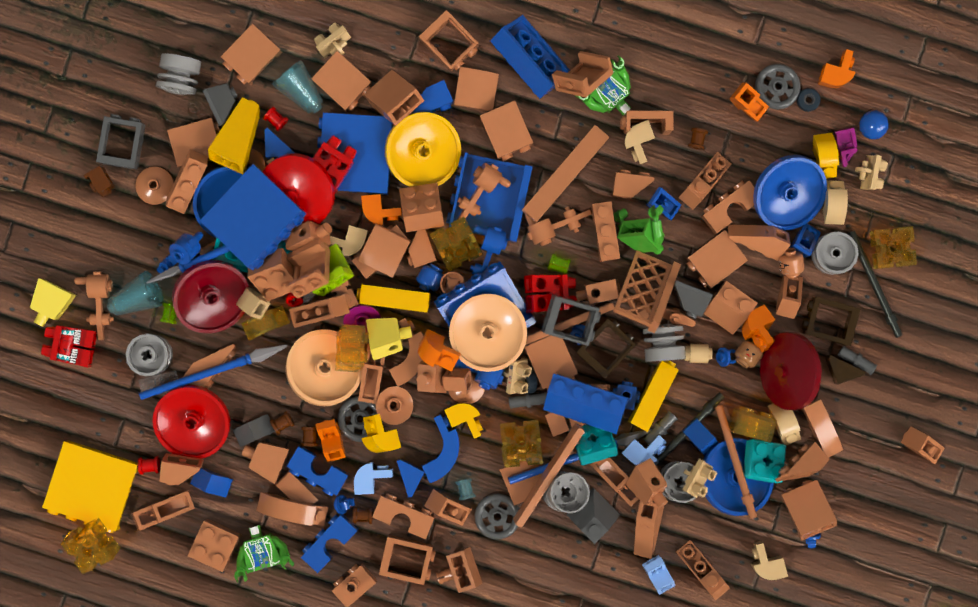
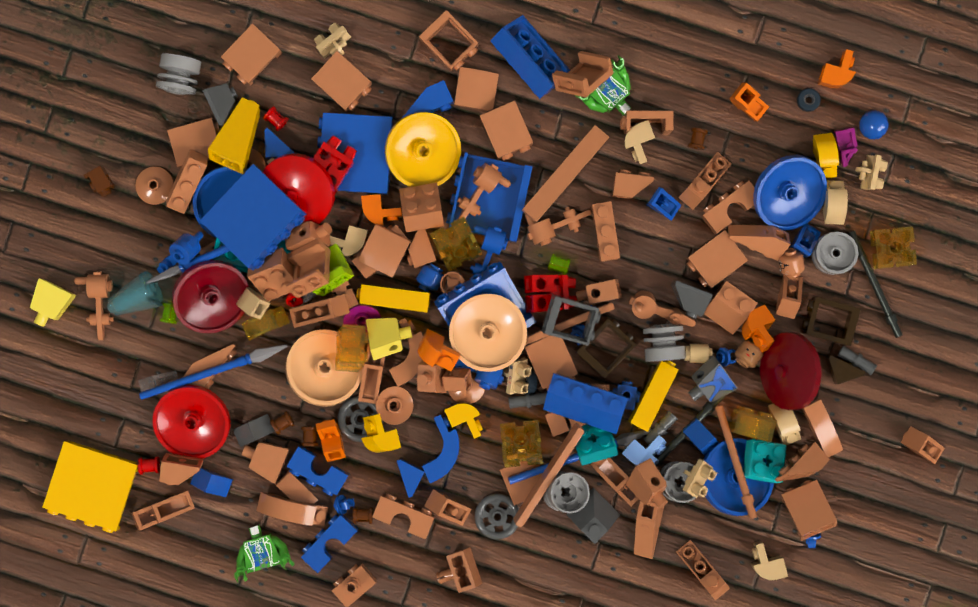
(63, 345): red hips -> none
(90, 545): clear yellow brick -> none
(137, 145): dark grey window -> none
(138, 357): light grey wheel -> none
(214, 545): nougat brick -> none
(299, 88): clear light blue cone -> none
(364, 478): light blue brick -> none
(391, 540): nougat window -> none
(394, 97): nougat brick -> none
(465, 489): clear light blue bush -> none
(641, 234): bright green torso -> none
(658, 574): light blue brick -> none
(663, 292): nougat fence -> none
(711, 381): none -> dark grey torso
(789, 75): dark grey plate -> none

